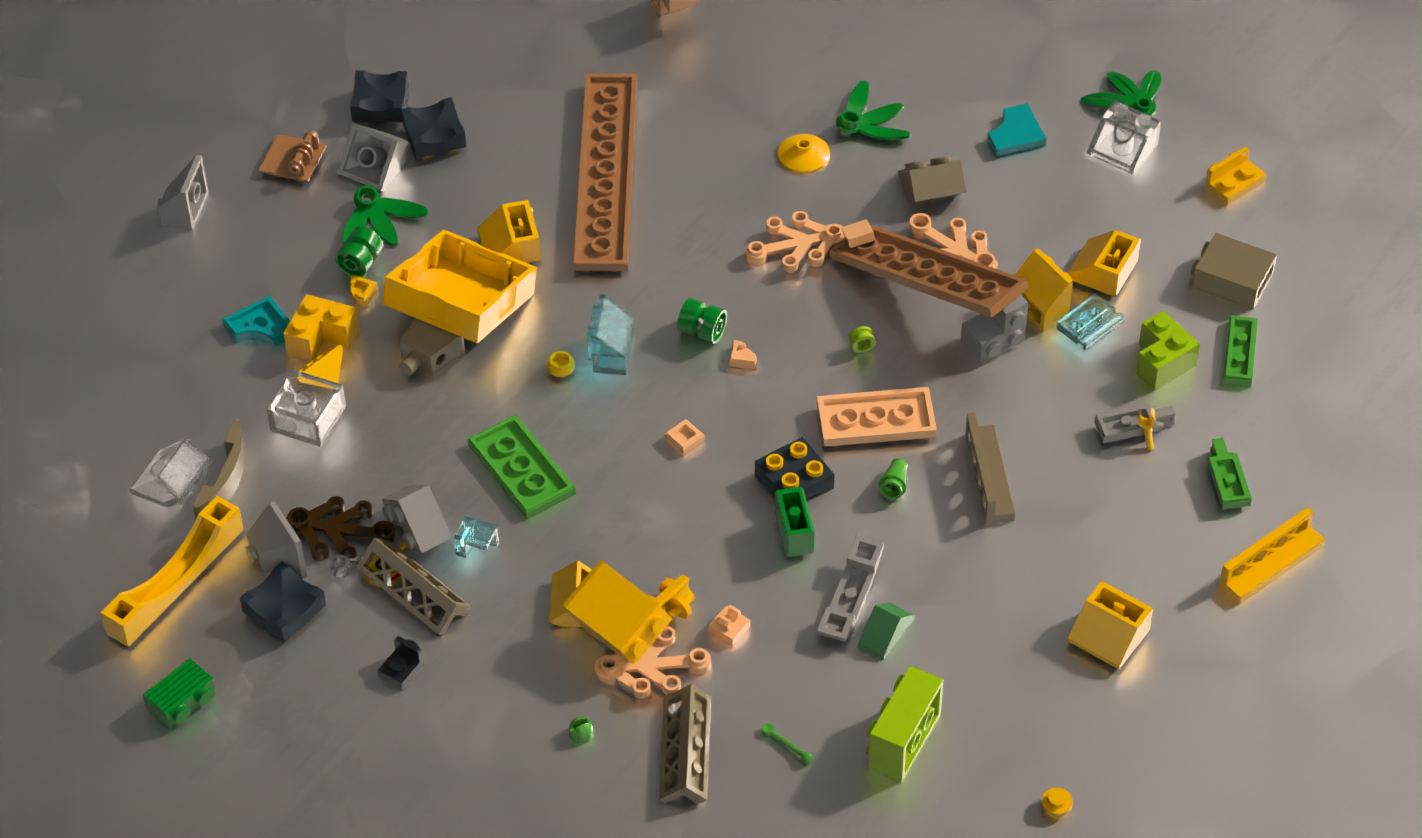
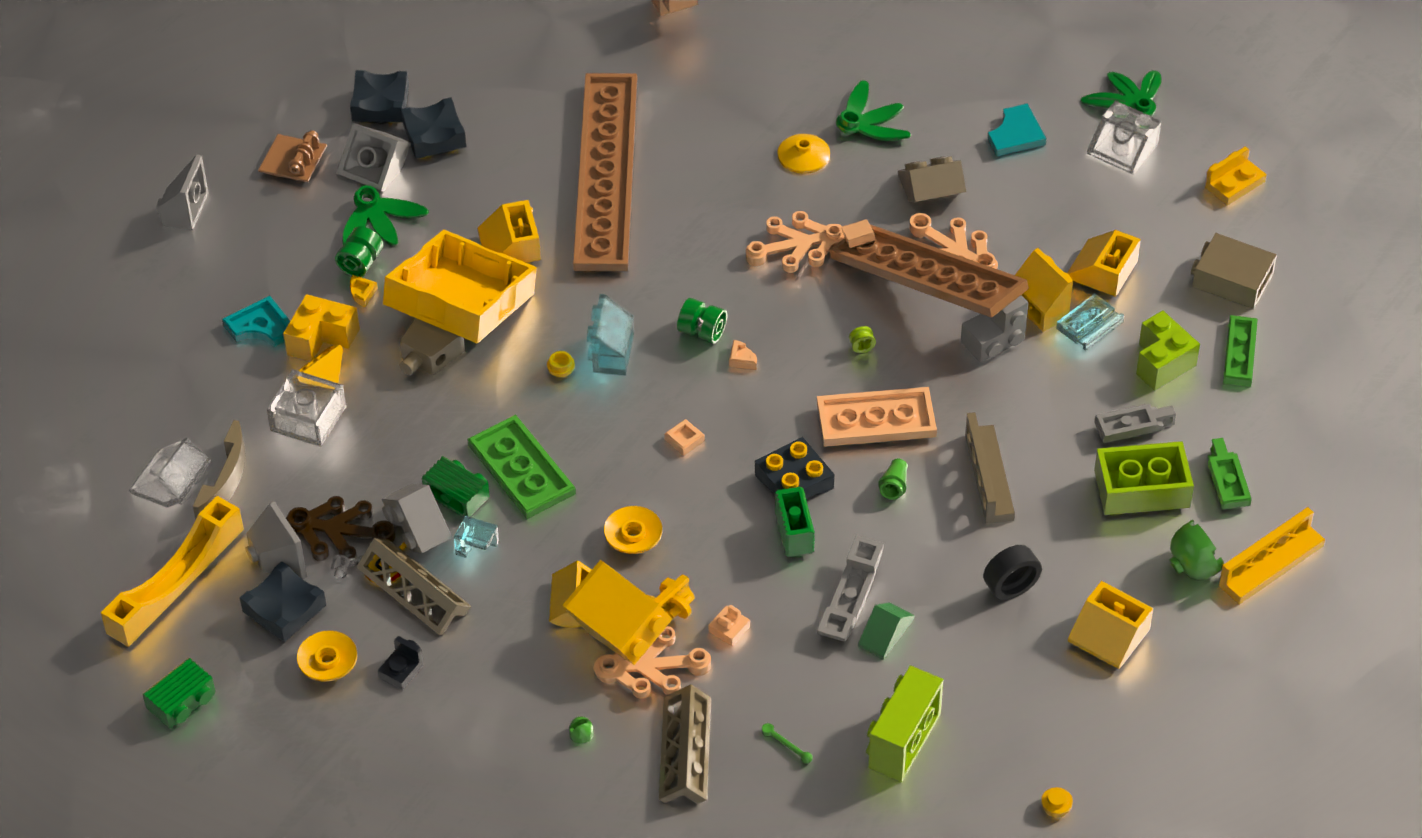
(324, 647): none -> yellow dish
(456, 486): none -> green brick
(633, 521): none -> yellow dish
(1014, 559): none -> black tyre
(1143, 478): none -> lime brick
(1147, 424): yellow hand -> none
(1194, 553): none -> bright green cylinder

